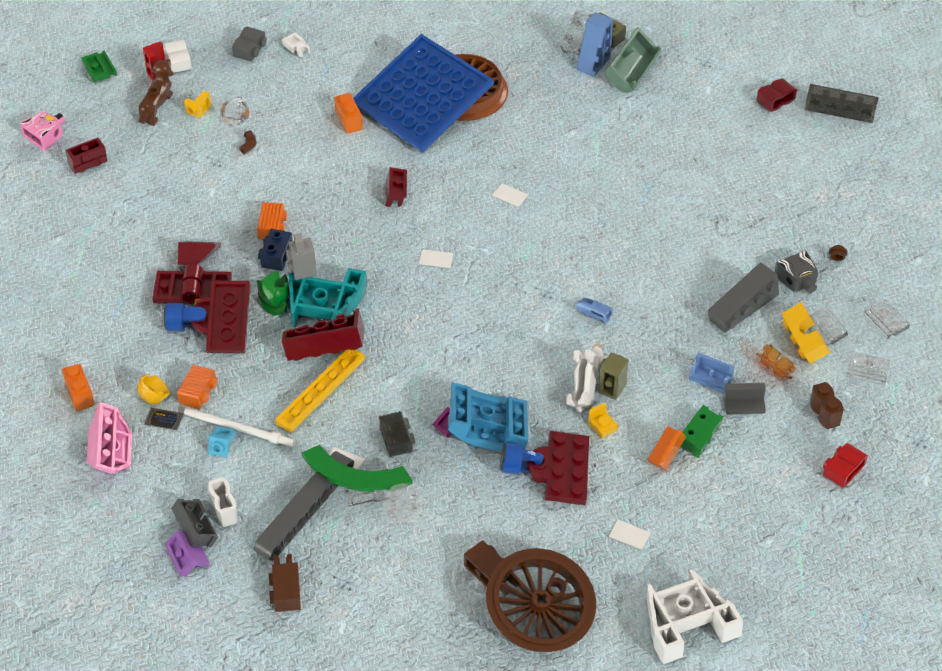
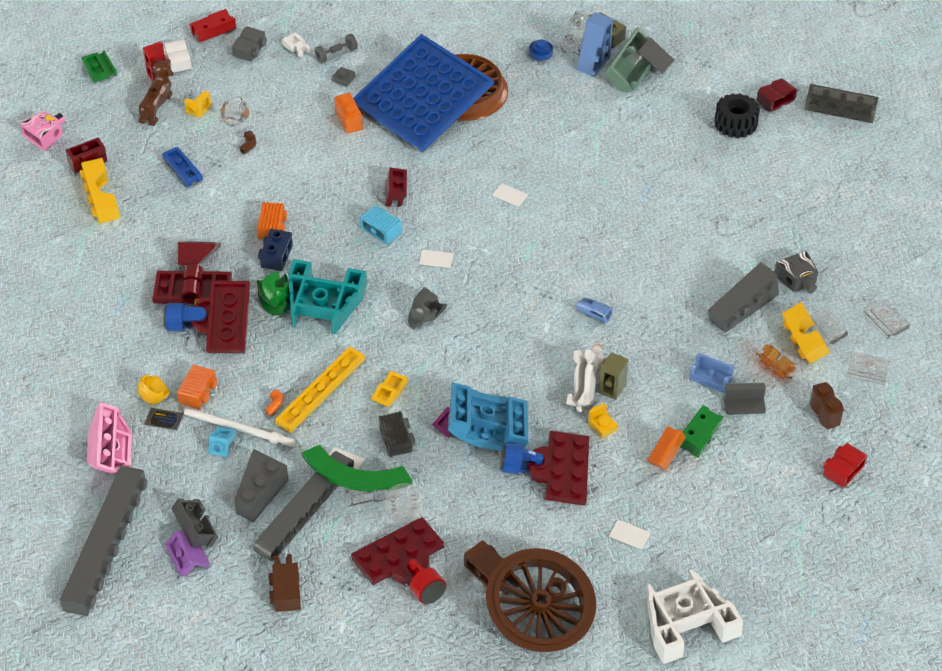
(78, 387): orange brick -> none
(103, 541): none -> dark grey brick
(104, 204): none -> yellow arch
(182, 166): none -> blue plate
(213, 25): none -> red piece
(223, 502): white brick -> none
(259, 485): none -> dark grey wedge
(276, 403): none -> orange arm
(302, 257): light grey hinge -> none
(324, 337): dark red wedge -> none
(343, 76): none -> dark grey plate
(350, 42): none -> dark grey wheel
(381, 224): none -> medium azure brick
(390, 389): none -> yellow slope
(405, 558): none -> dark red plate
(425, 308): none -> dark grey helmet
(540, 50): none -> blue plate
(655, 54): none -> dark grey hinge
(737, 115): none -> black tyre
(838, 252): reddish brown plate -> none

